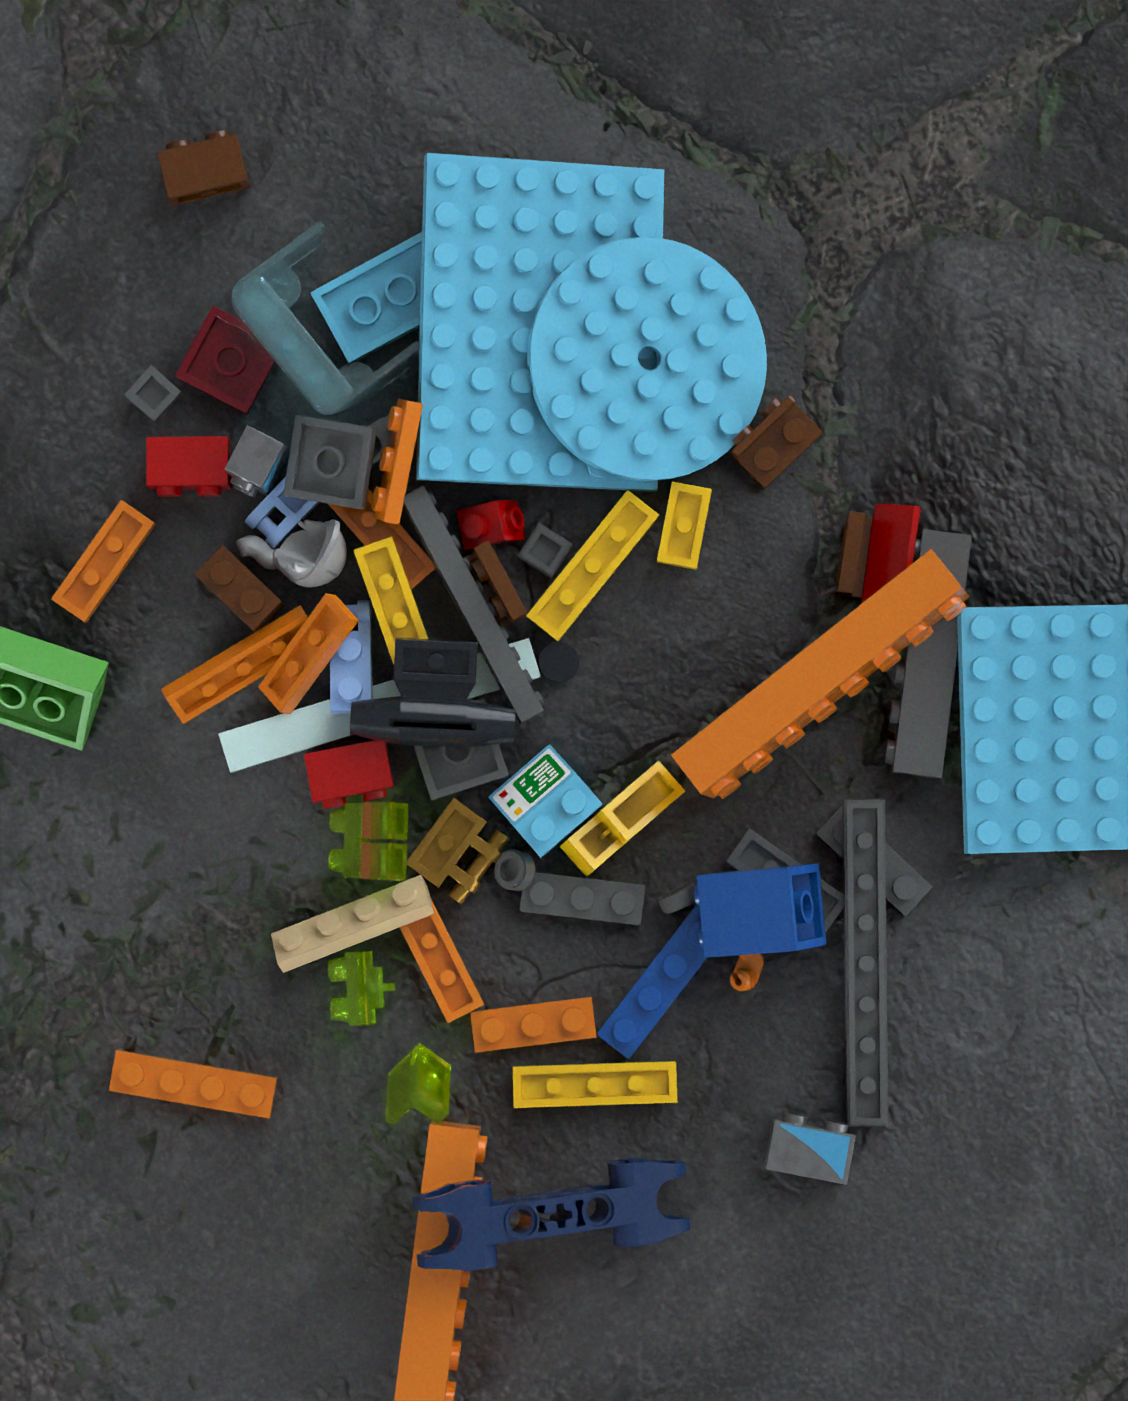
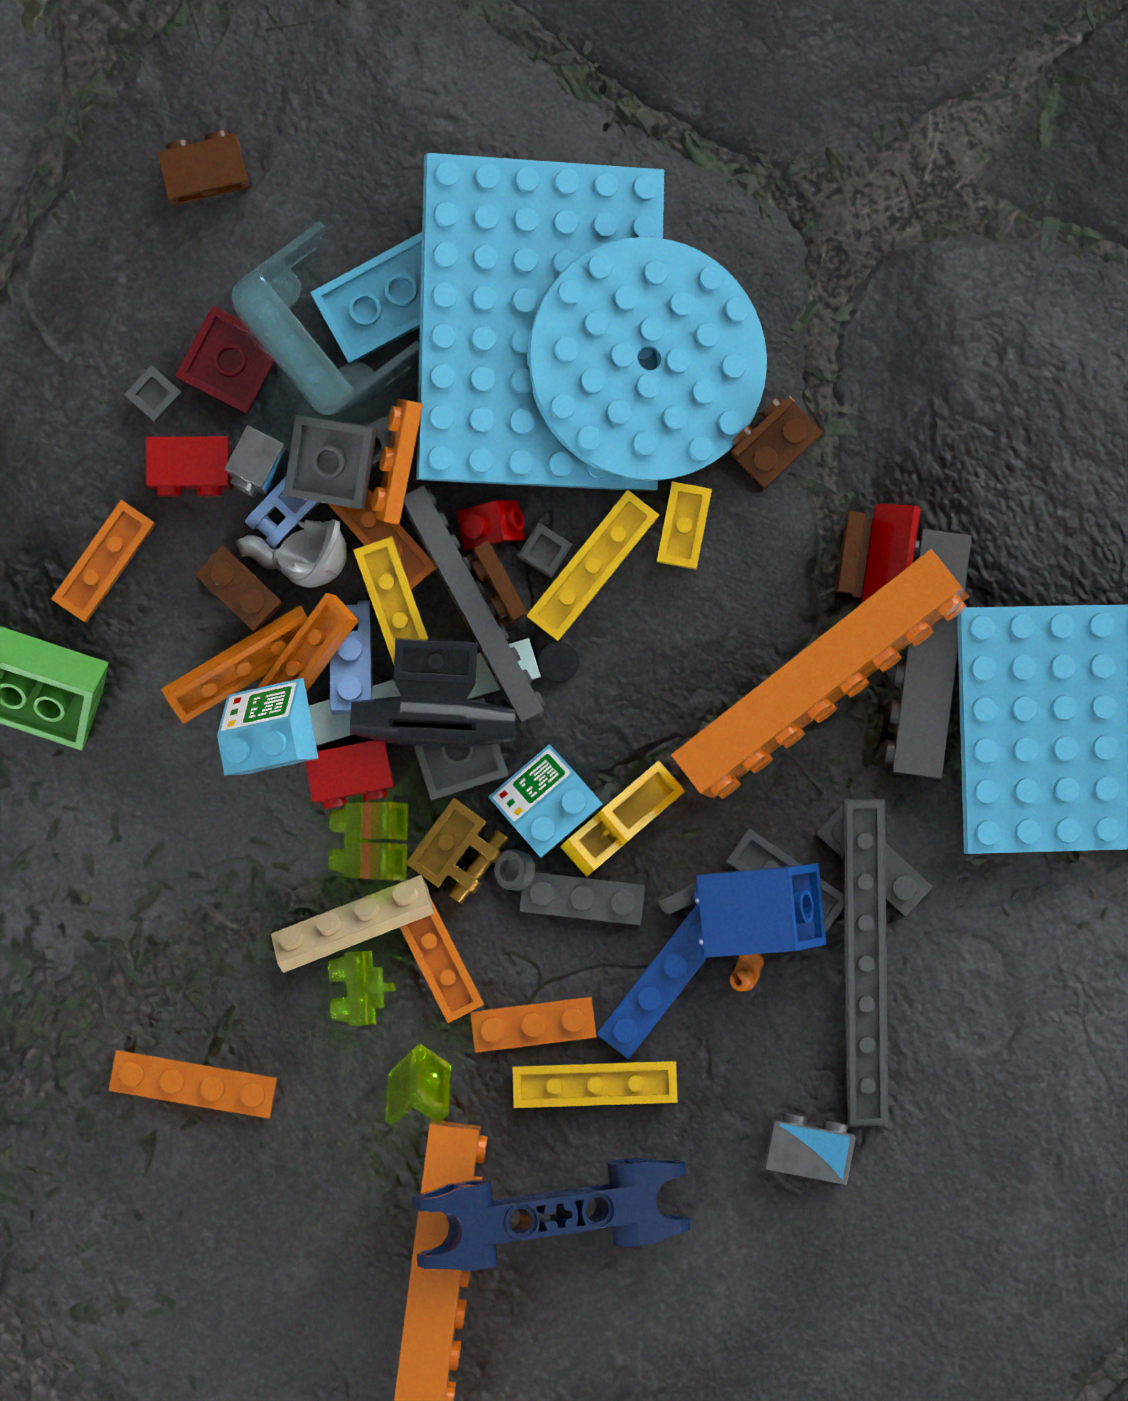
(266, 729): none -> medium azure slope

